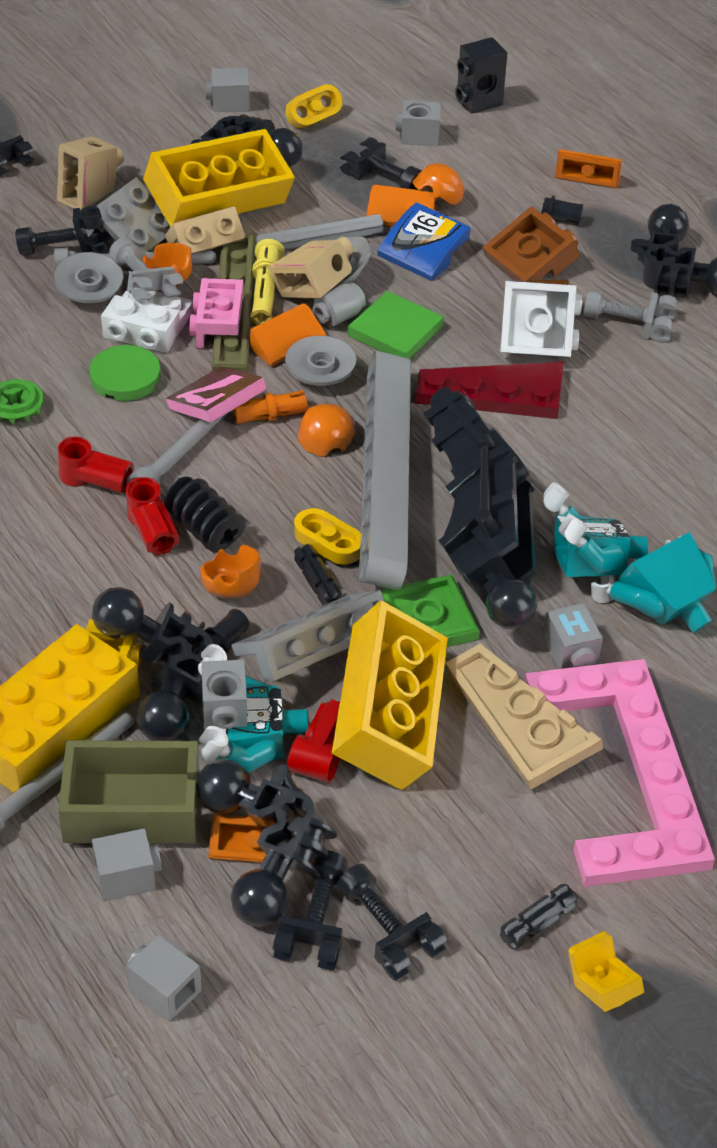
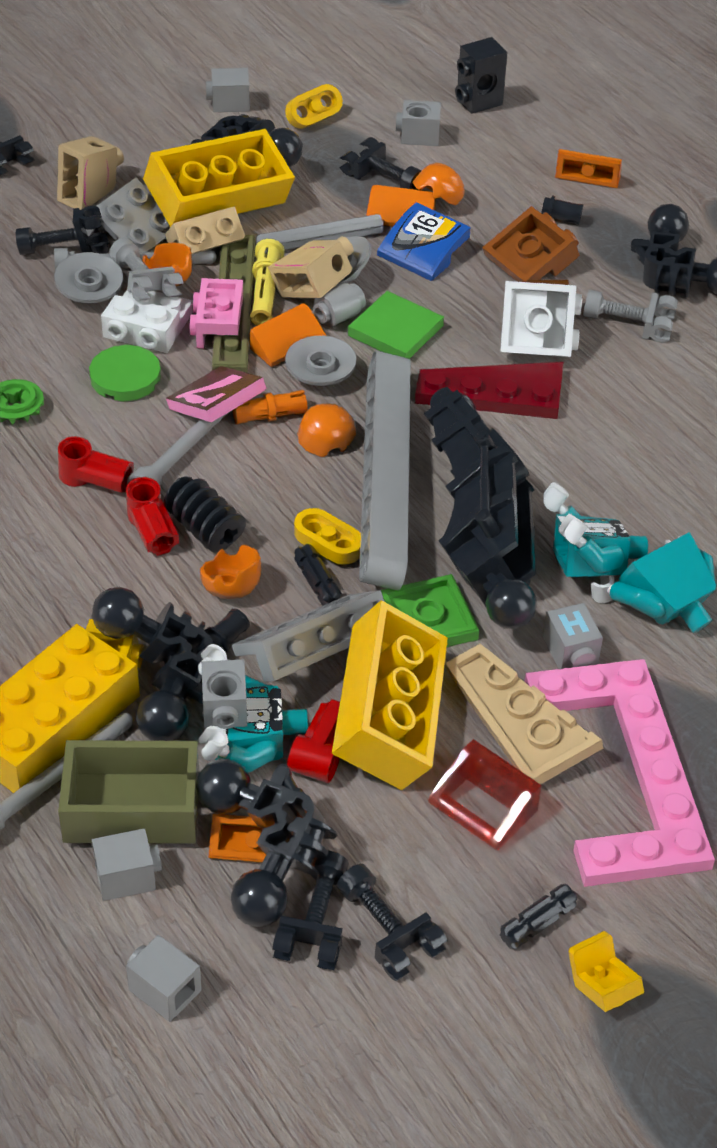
(496, 779): none -> clear red tile

